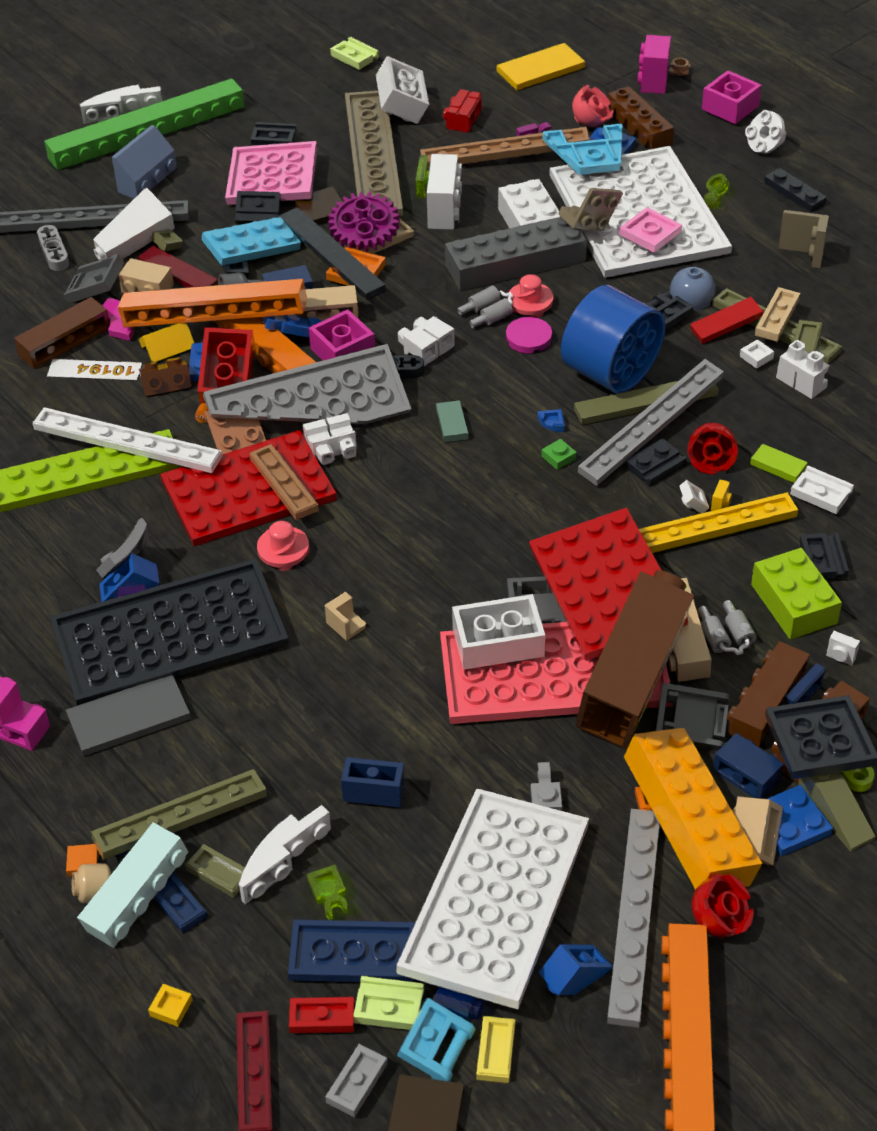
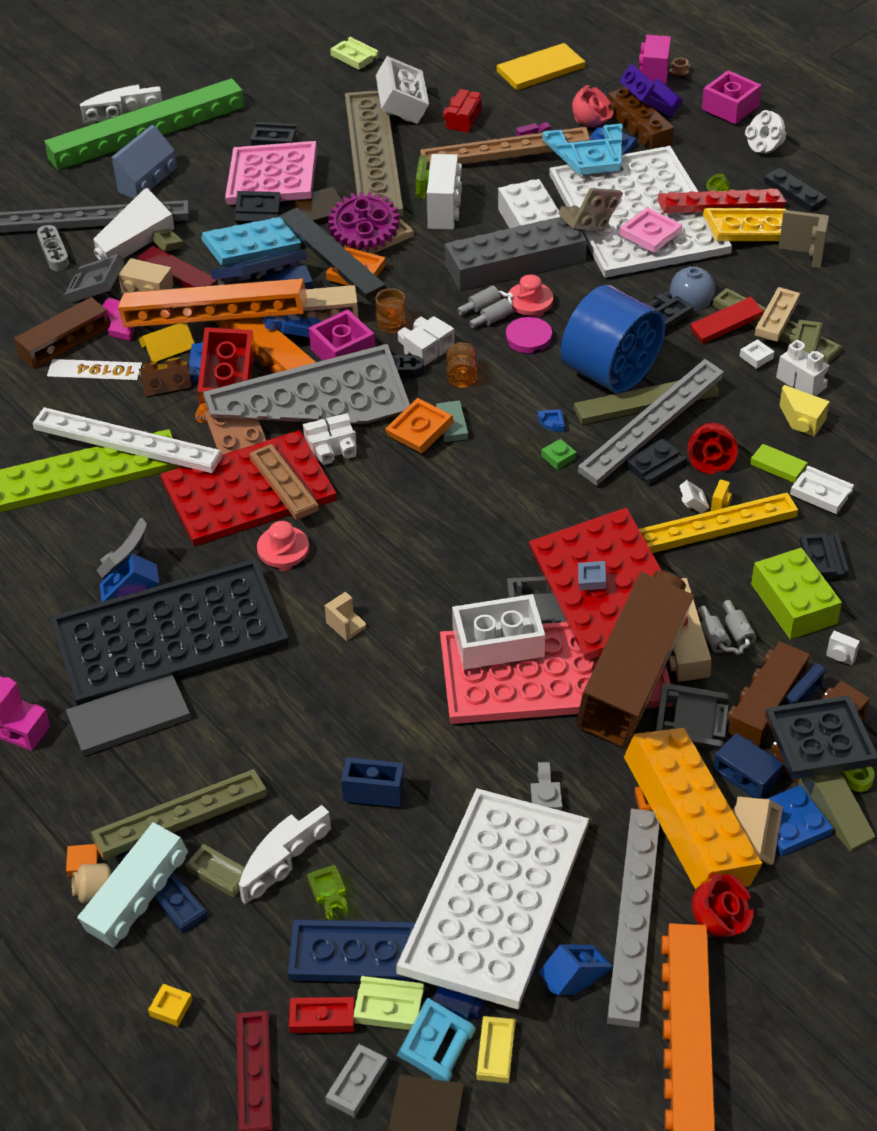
(258, 266): none -> dark blue plate
(390, 310): none -> clear orange wheel
(419, 425): none -> orange plate
(462, 364): none -> clear orange wheel
(592, 575): none -> sand blue plate
(653, 93): none -> dark purple panel
(698, 201): none -> red plate
(744, 223): none -> yellow tile
(803, 410): none -> light yellow slope

